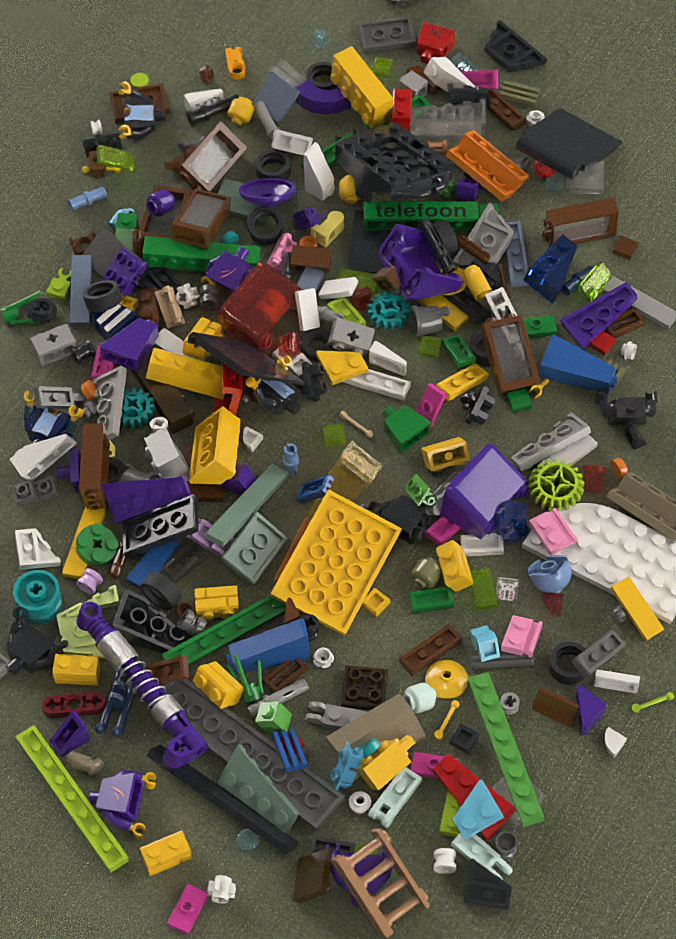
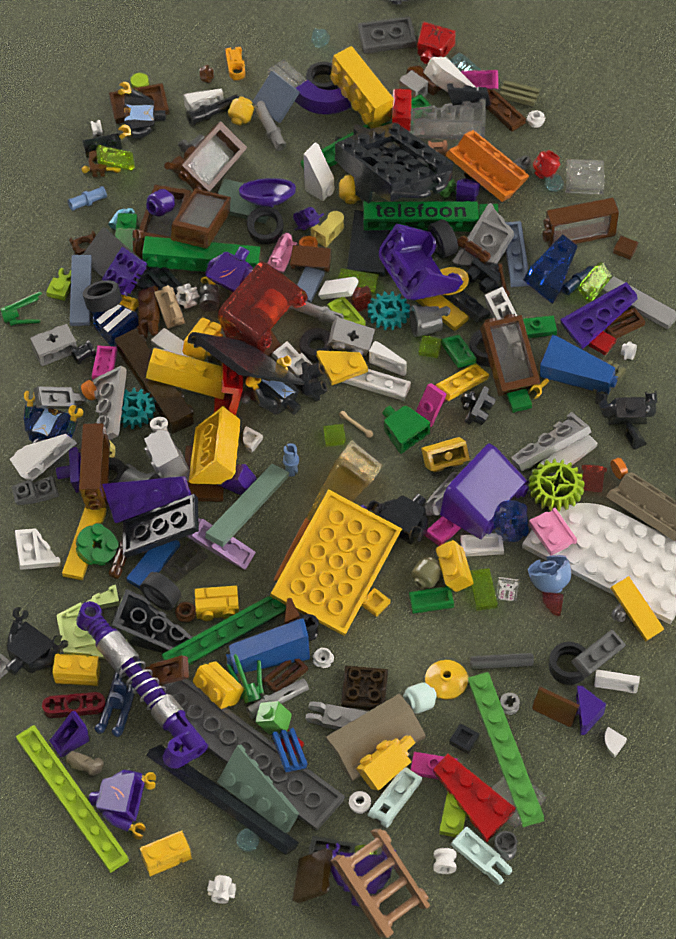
(39, 595): teal wheel -> none
(49, 309): black gear -> none
(89, 581): lavender wheel -> none
(90, 410): dark grey arm -> none
(131, 344): dark purple slope -> none
(187, 909): dark pink plate -> none
(191, 623): dark grey wheel -> none
(230, 238): teal tile -> none
(254, 548): sand green tile -> none
(273, 155): black tyre -> none
(286, 265): black bar -> none
(289, 344): clear red tile -> none
(291, 142): white hinge -> none
(307, 309): white tile -> none
(314, 489): blue tile -> none
(342, 774): dark azure hinge -> none
(370, 746): teal tile -> none
(382, 66): clear neon green tile -> none
(387, 279): reddish brown slope -> none
(419, 491): bright green hinge -> none
(430, 650): reddish brown tile -> none
(439, 733): yellow hinge -> none
(441, 255): black pin -> none
(476, 282): yellow head -> none
(477, 812): medium azure wing -> none
(485, 642): medium azure leg -> none
(486, 888): black wing -> none
(512, 50): black wing -> none
(521, 636): bright pink plate -> none
(566, 143): black piece -> none
(636, 708): lime hinge -> none

